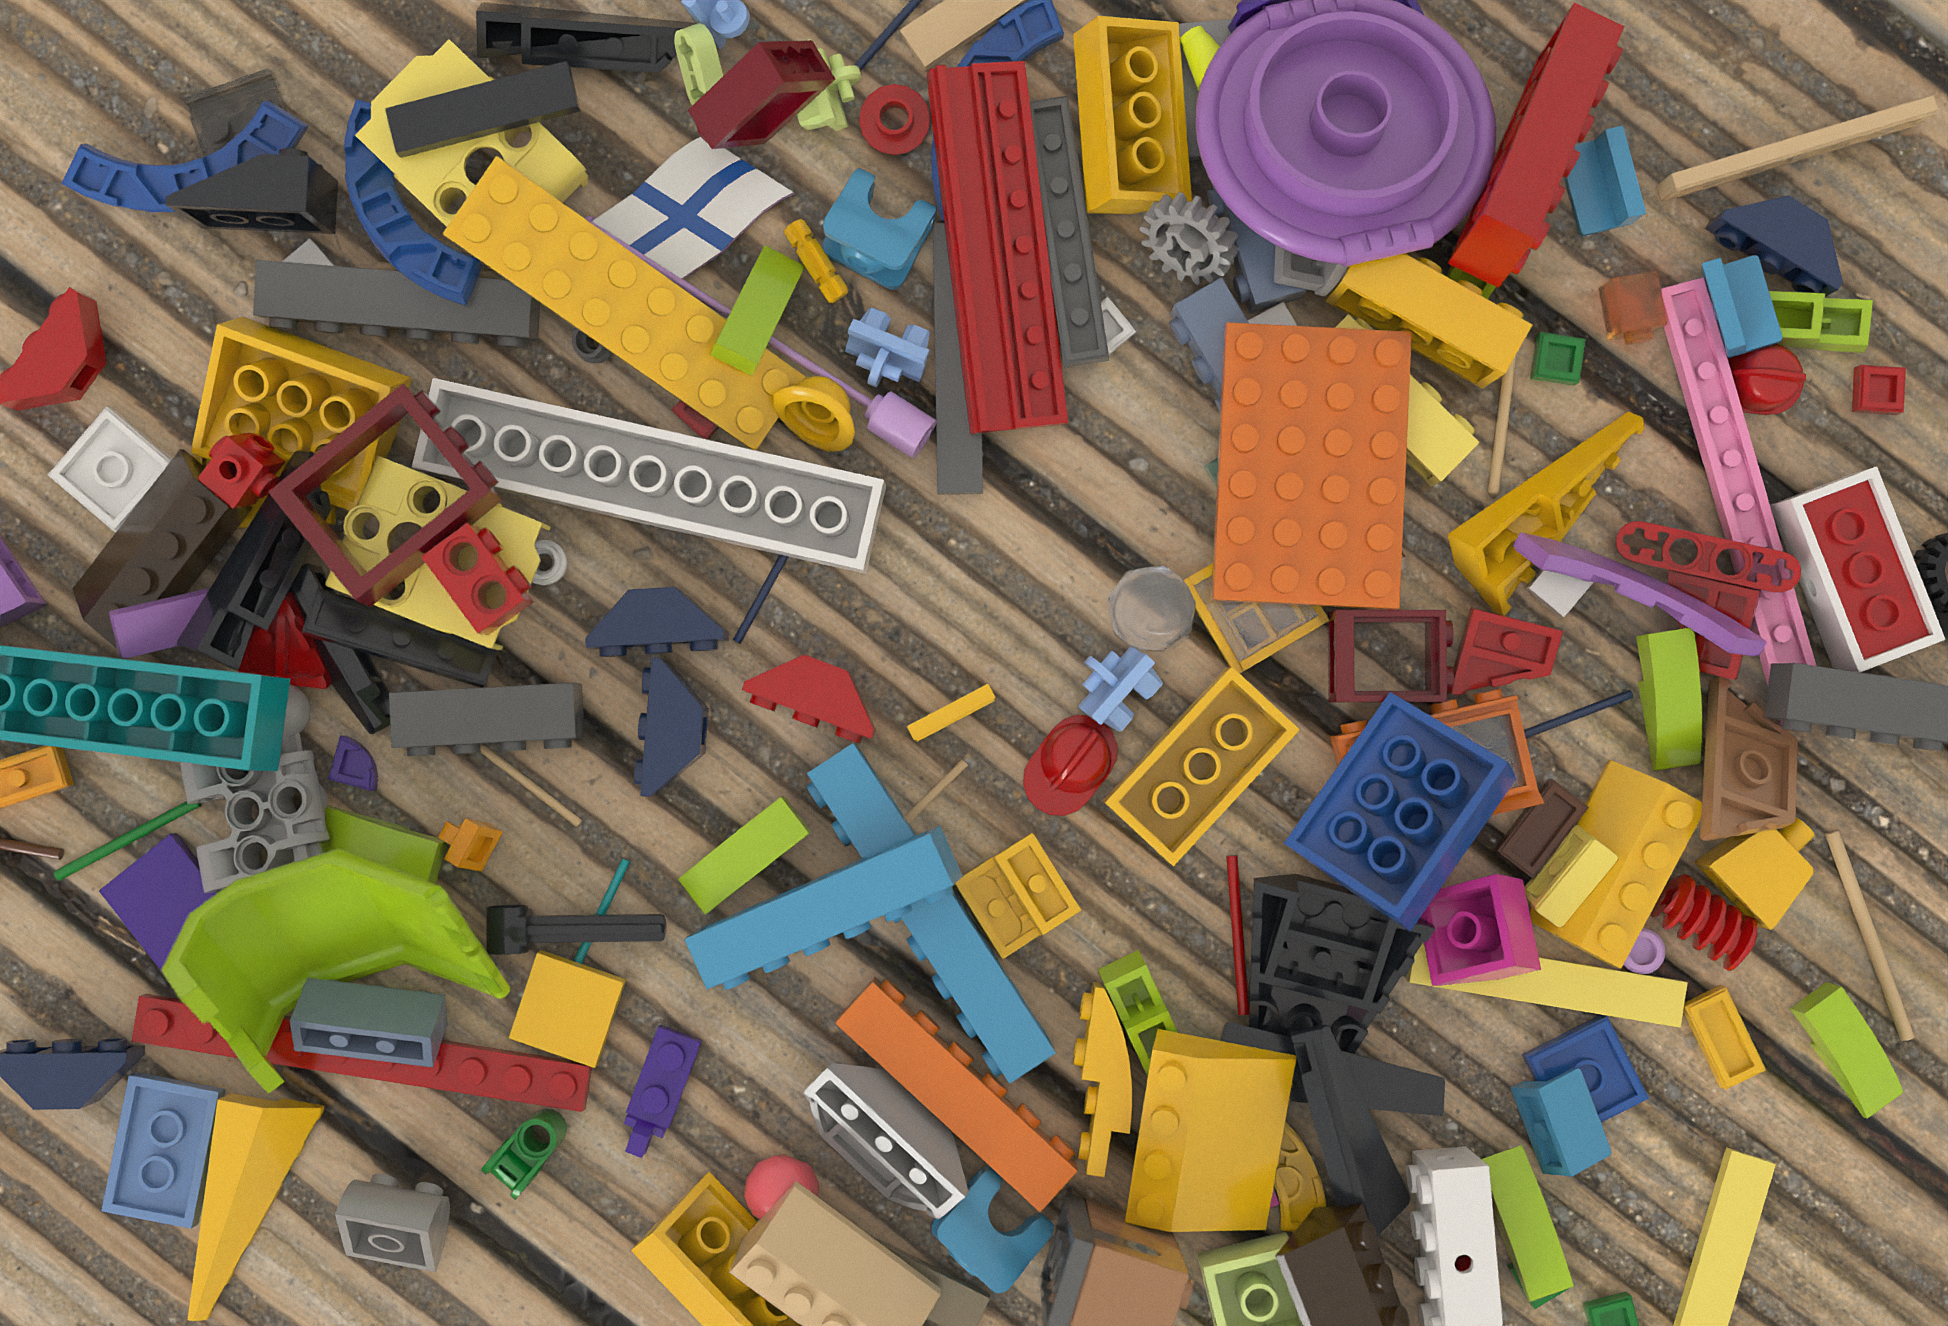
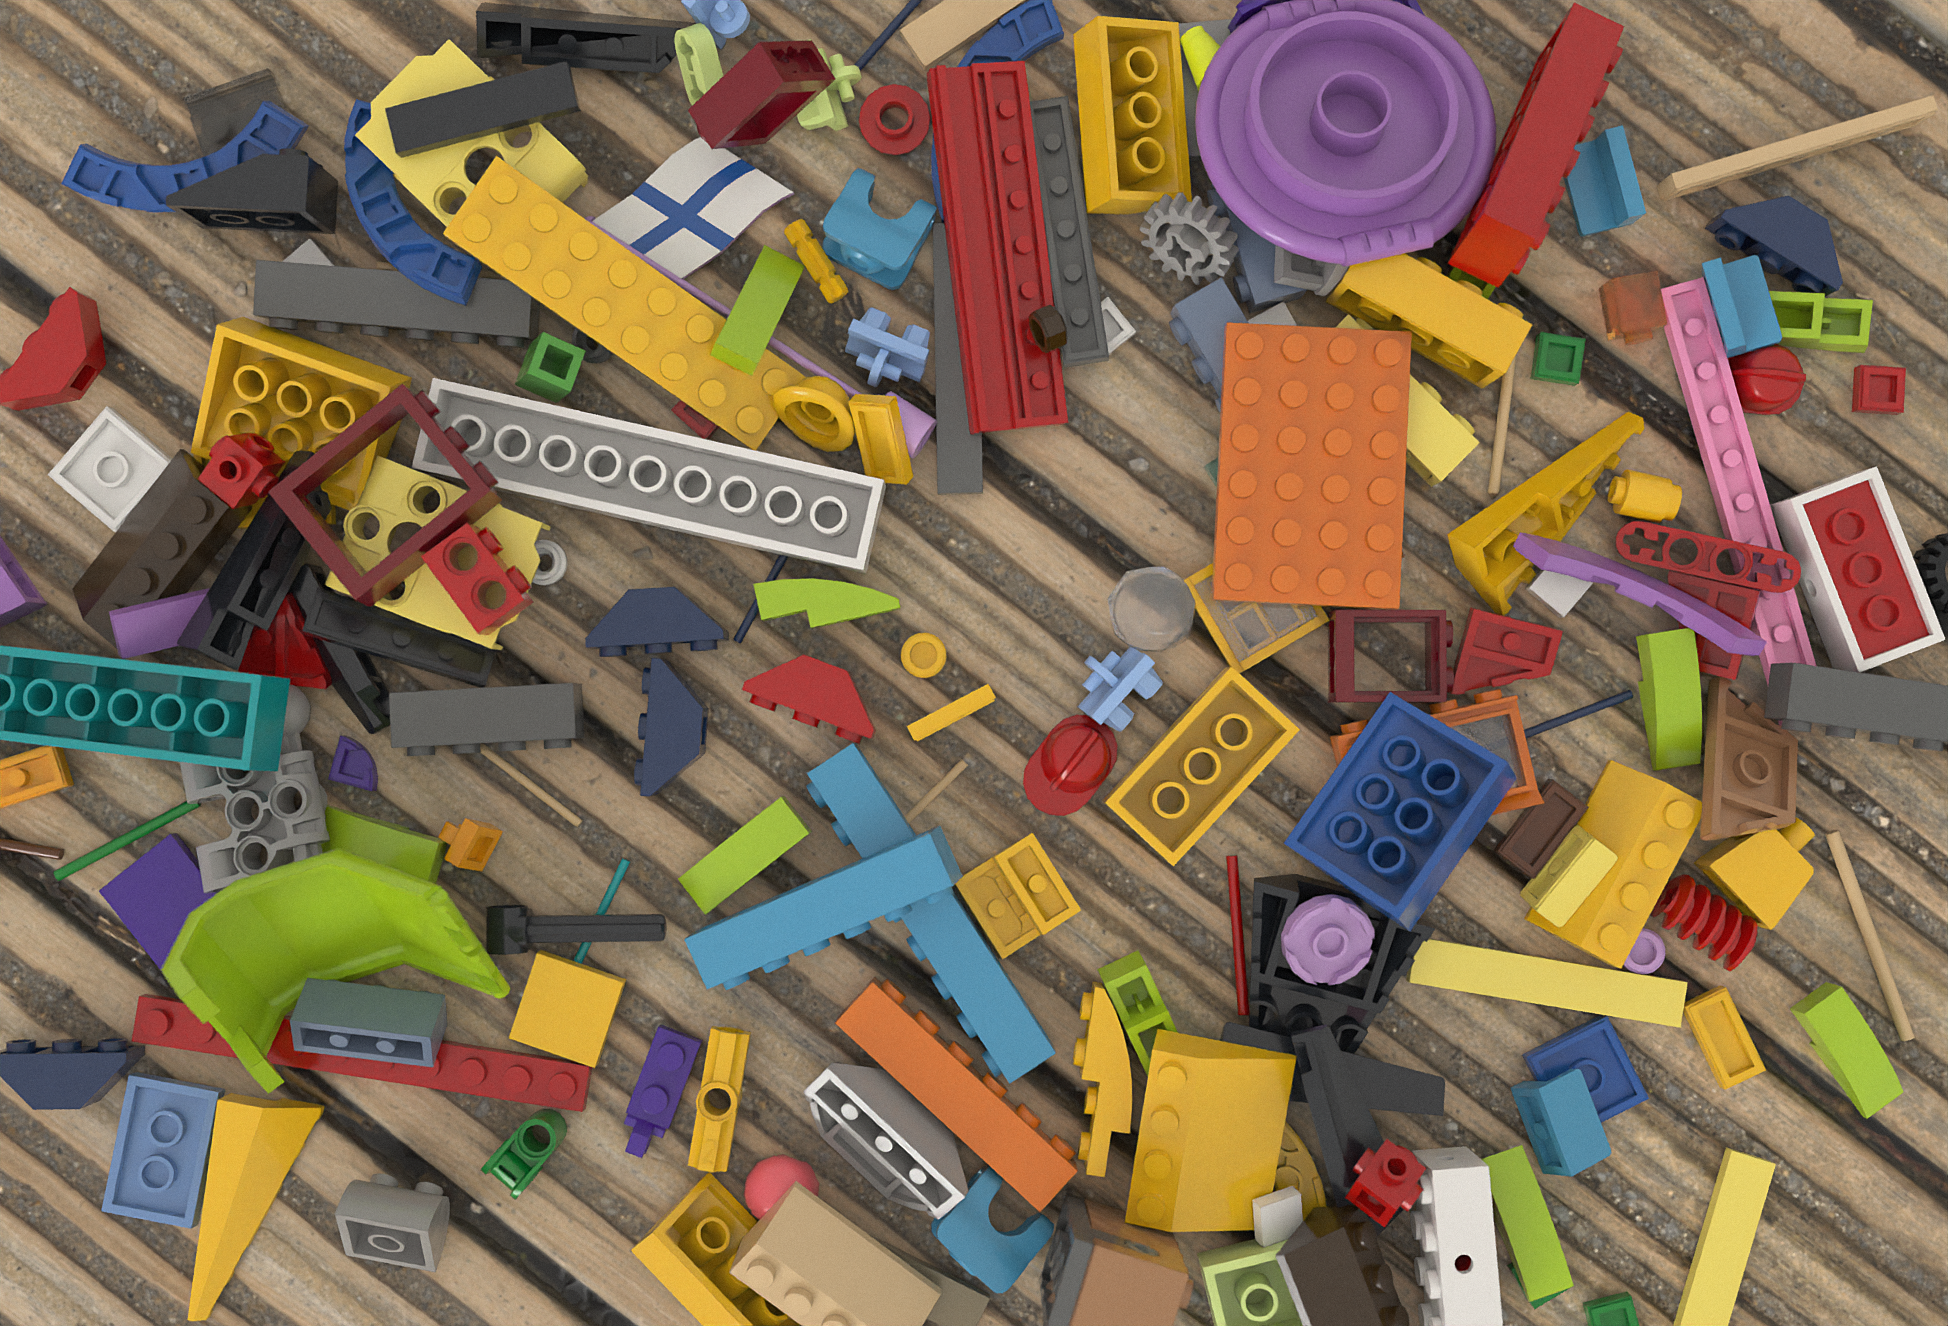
(550, 367): none -> bright green brick
(716, 1126): none -> yellow piece
(823, 600): none -> lime slope
(881, 438): none -> yellow tile
(923, 655): none -> yellow tile
(1048, 328): none -> dark brown tile
(1277, 1216): none -> white tile
(1327, 939): none -> lavender tile
(1386, 1182): none -> red brick
(1480, 932): dark pink slope -> none
(1644, 496): none -> yellow brick

